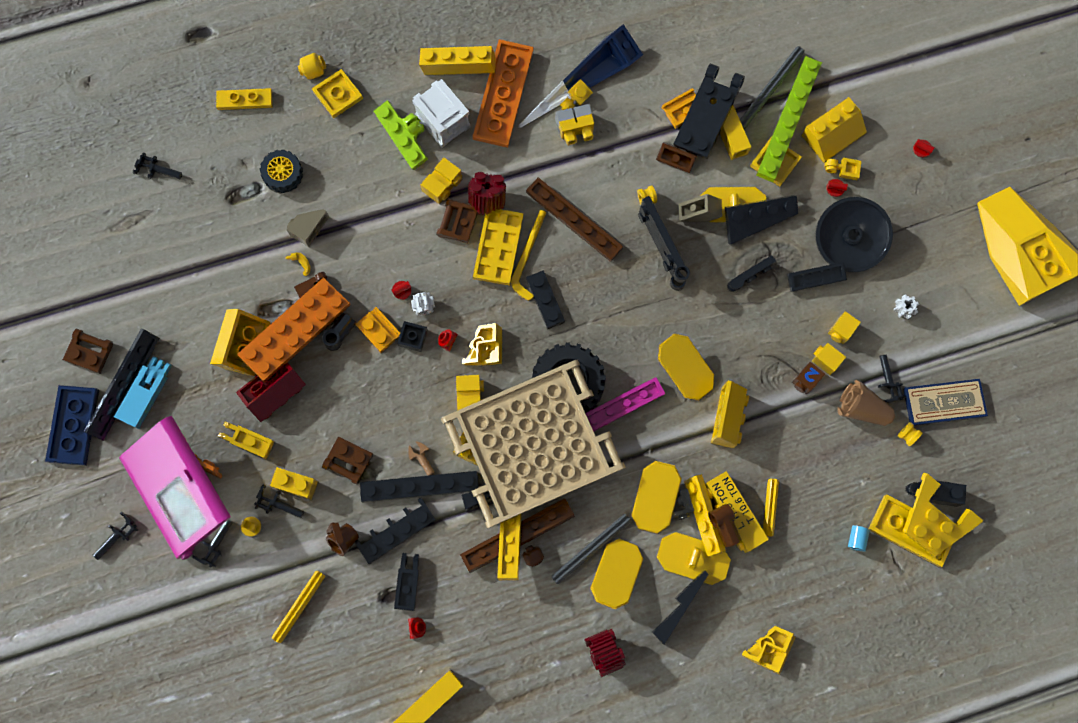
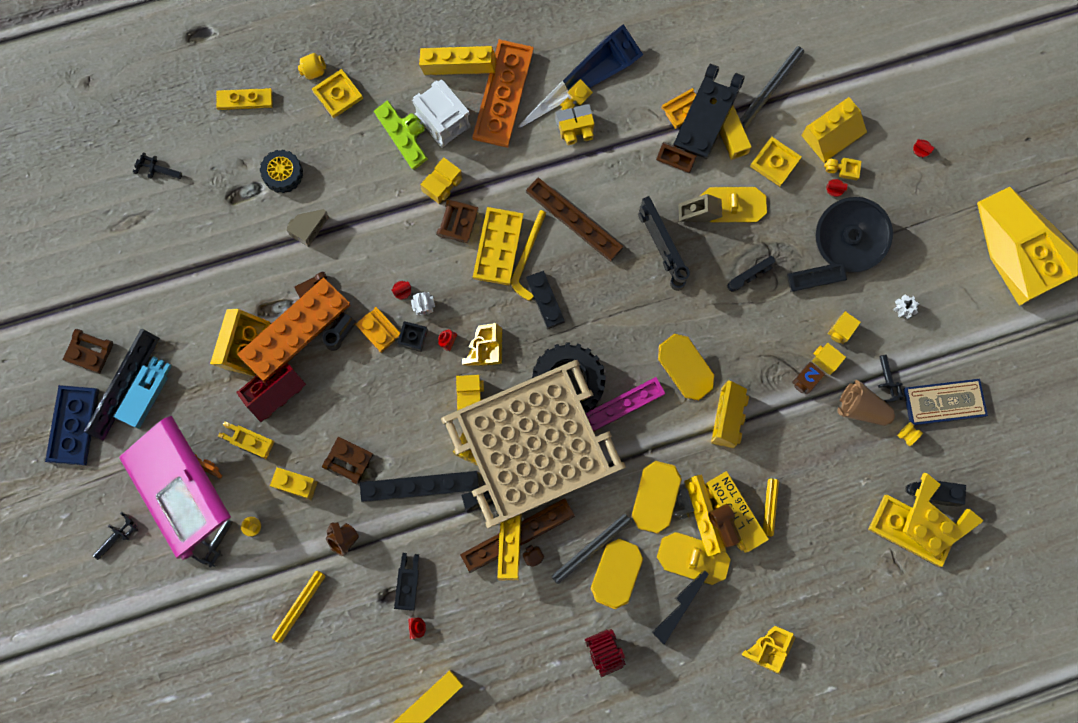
(278, 504): black piece -> none
(302, 260): yellow piece -> none
(396, 533): black hinge -> none
(421, 457): medium nougat bar -> none
(487, 192): dark red brick -> none
(650, 191): yellow wheel -> none
(756, 216): black wing -> none
(789, 119): lime plate -> none
(858, 538): medium azure piece -> none

